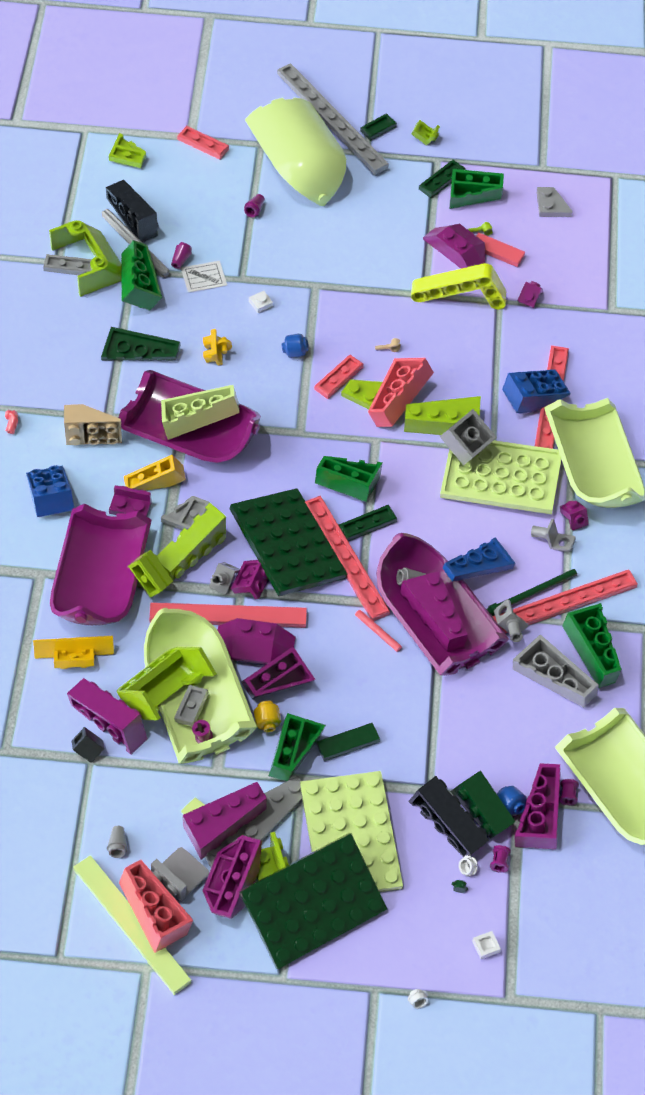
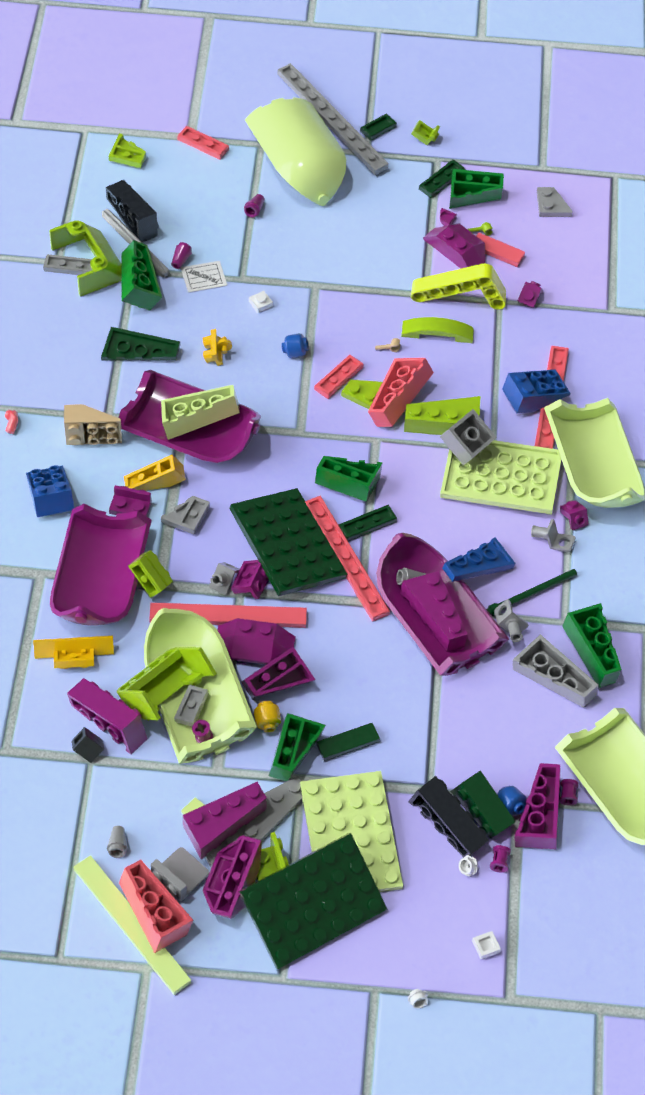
(194, 543): lime wedge -> none
(378, 630): coral bar -> none
(438, 327): none -> lime slope
(447, 217): none -> magenta tile
(459, 886): dark green piece -> none
(575, 598): coral tile -> none

